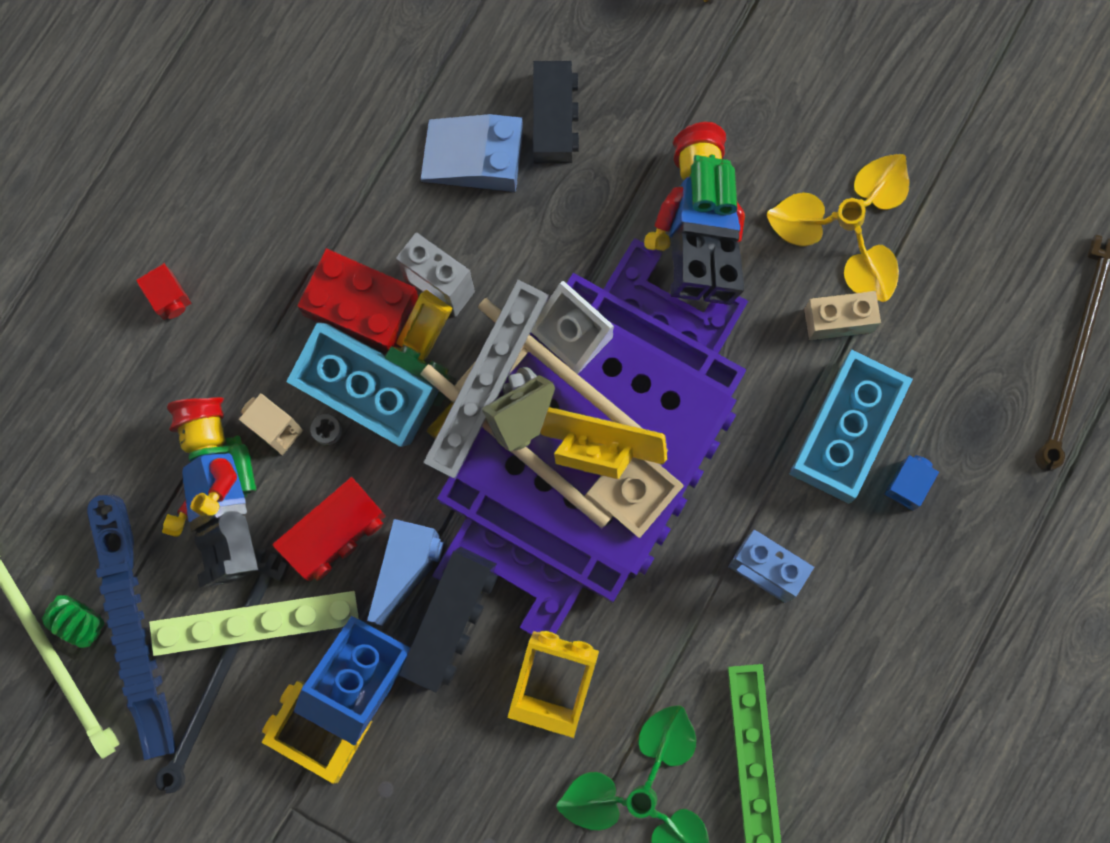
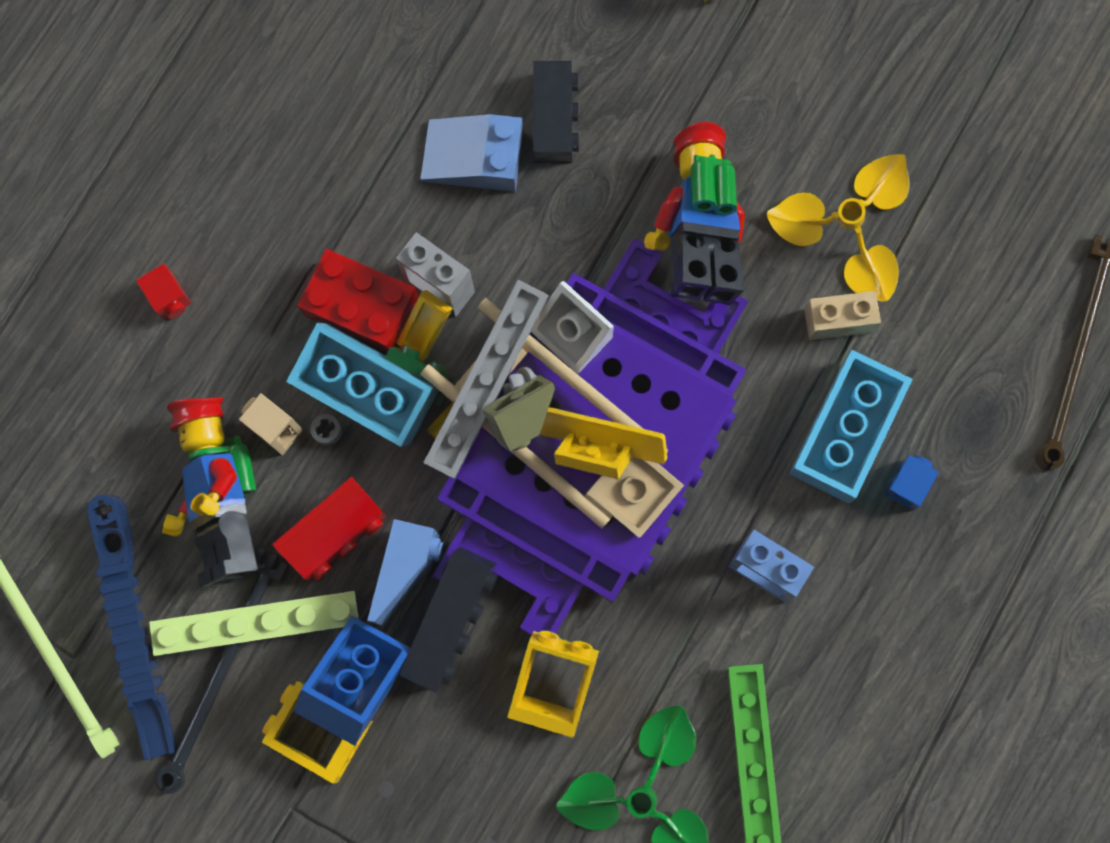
(73, 621): green gear -> none

